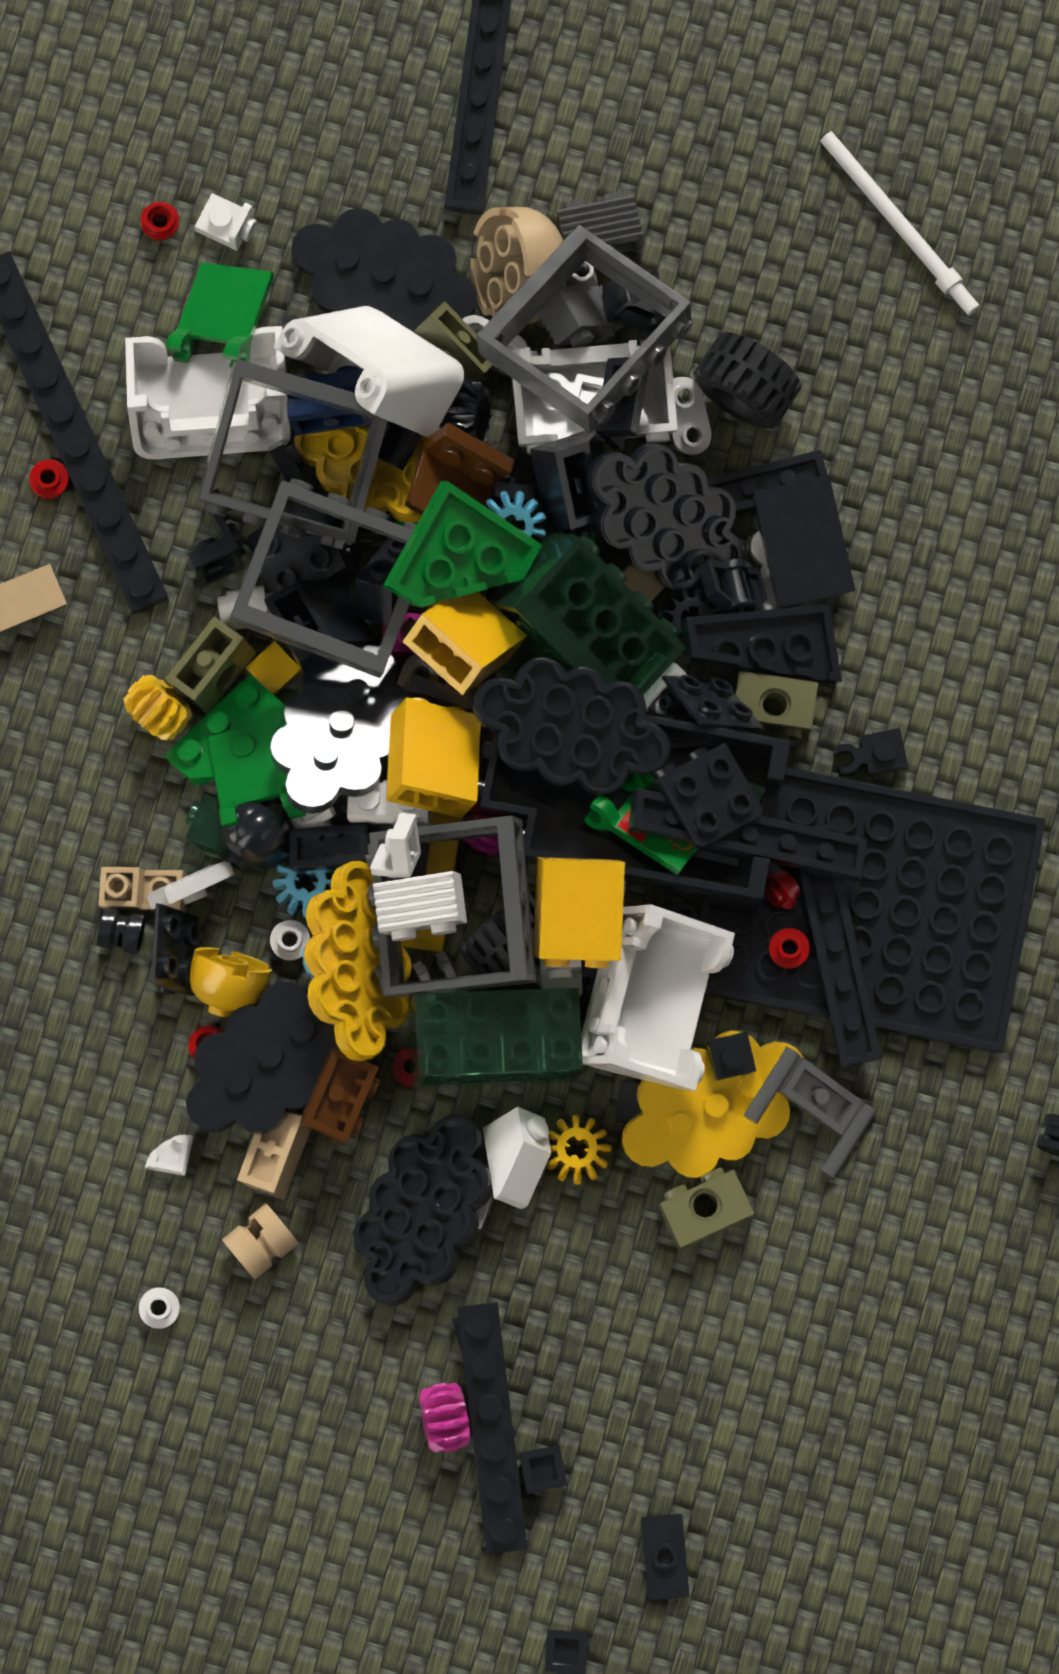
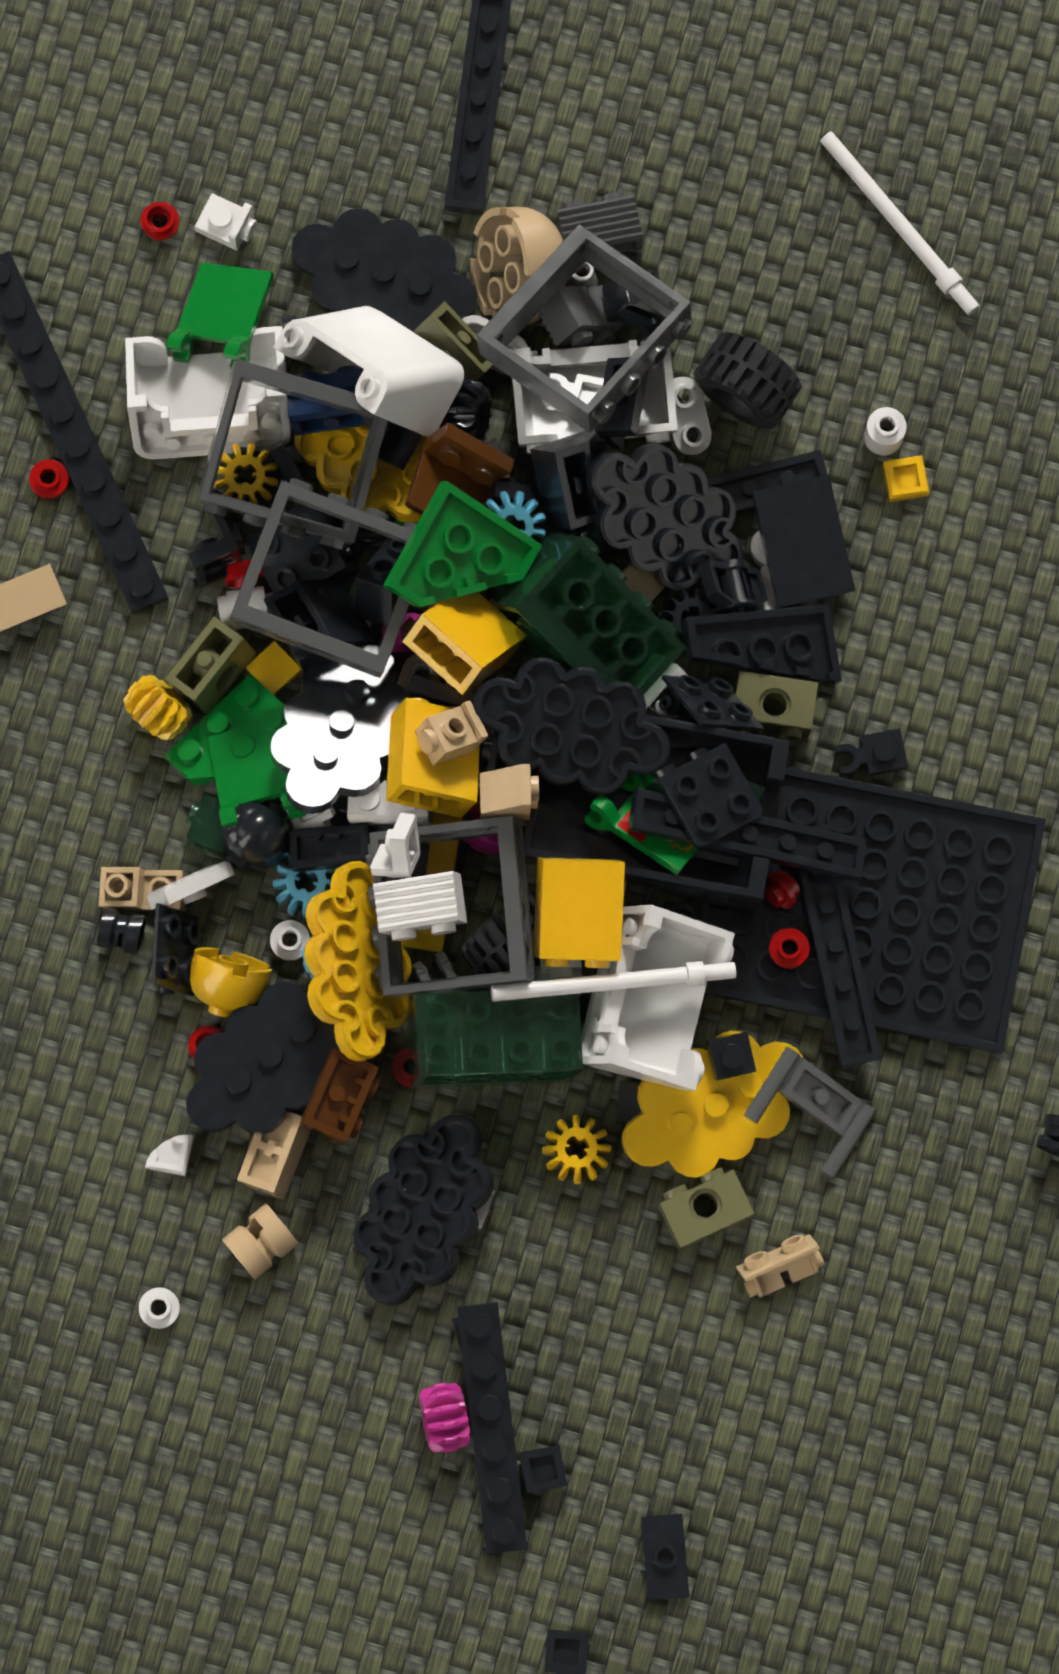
(237, 573): none -> red plate
(244, 463): none -> yellow gear
(451, 733): none -> tan brick
(508, 792): none -> tan slope
(516, 1155): white slope -> none
(692, 974): none -> white bar
(796, 1255): none -> tan hinge
(880, 441): none -> white brick
(905, 478): none -> yellow tile

